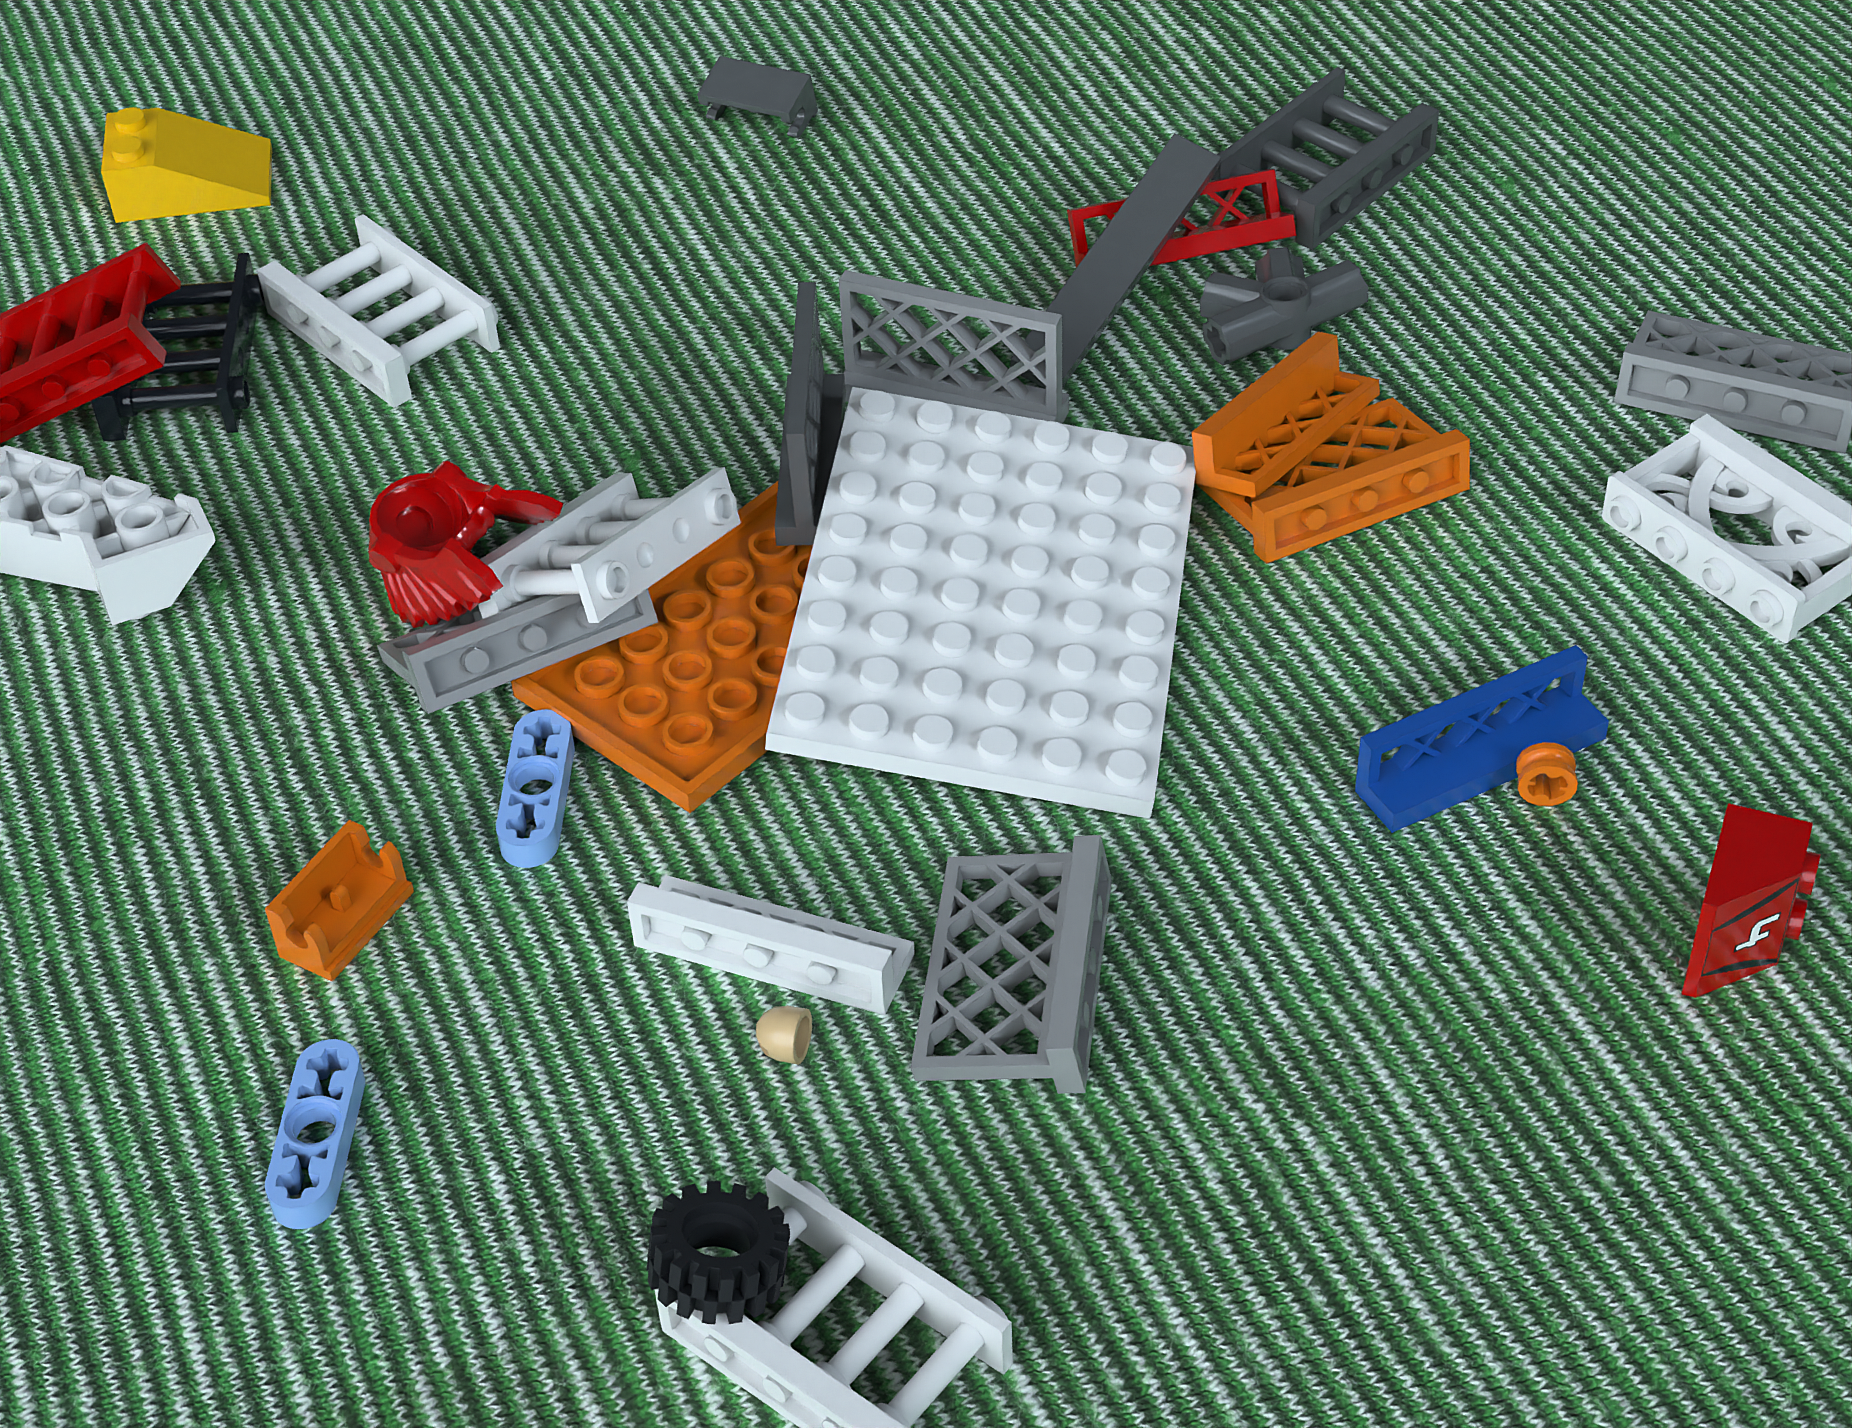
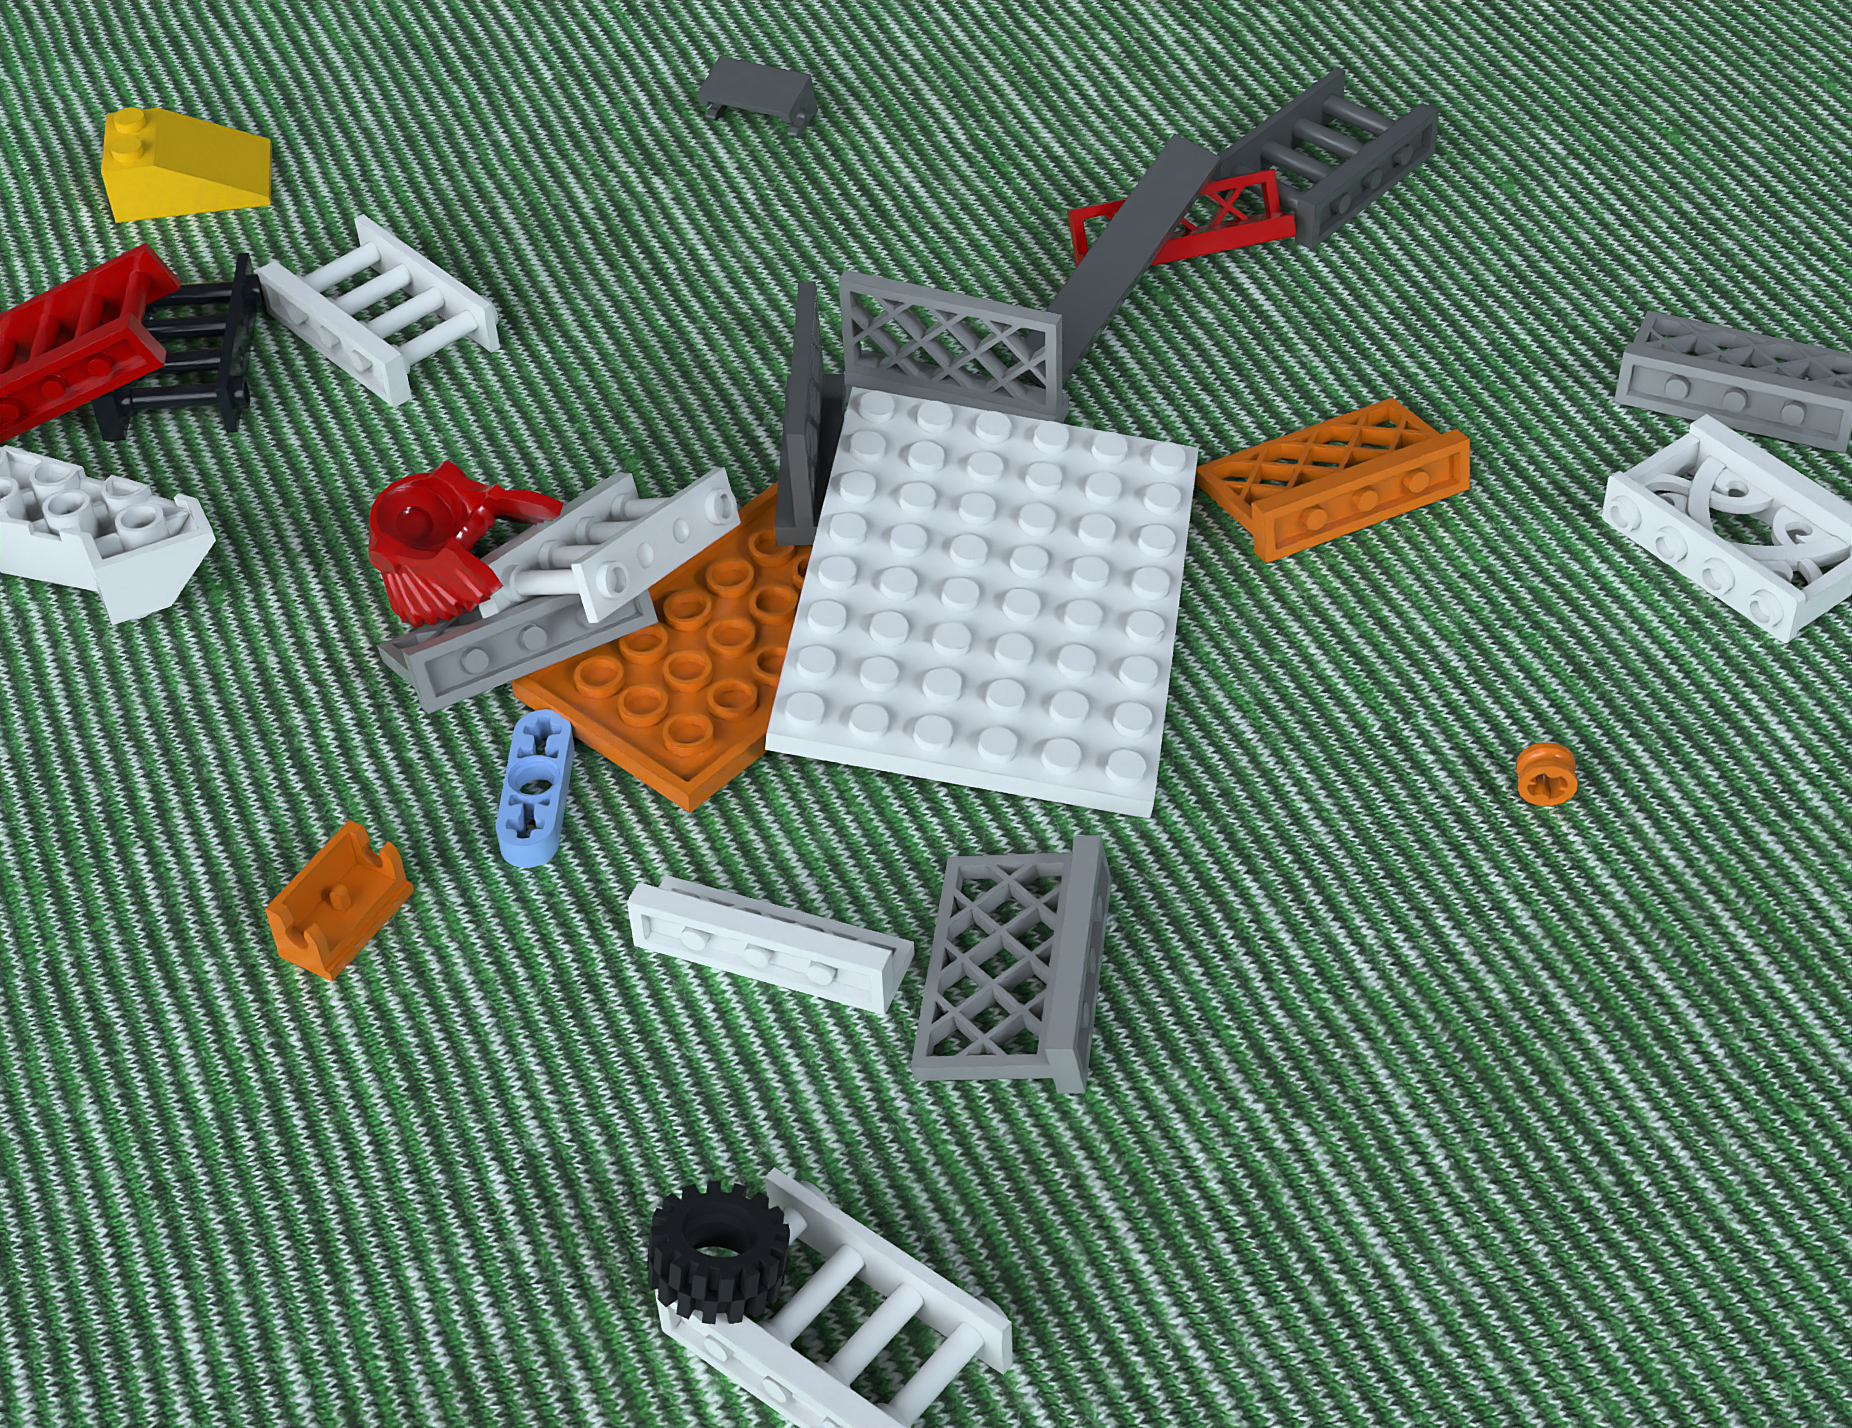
(323, 1159): light blue beam -> none
(785, 1033): tan hinge -> none
(1270, 413): orange fence -> none
(1276, 306): dark grey piece -> none
(1478, 749): blue fence -> none
(1751, 897): red slope -> none

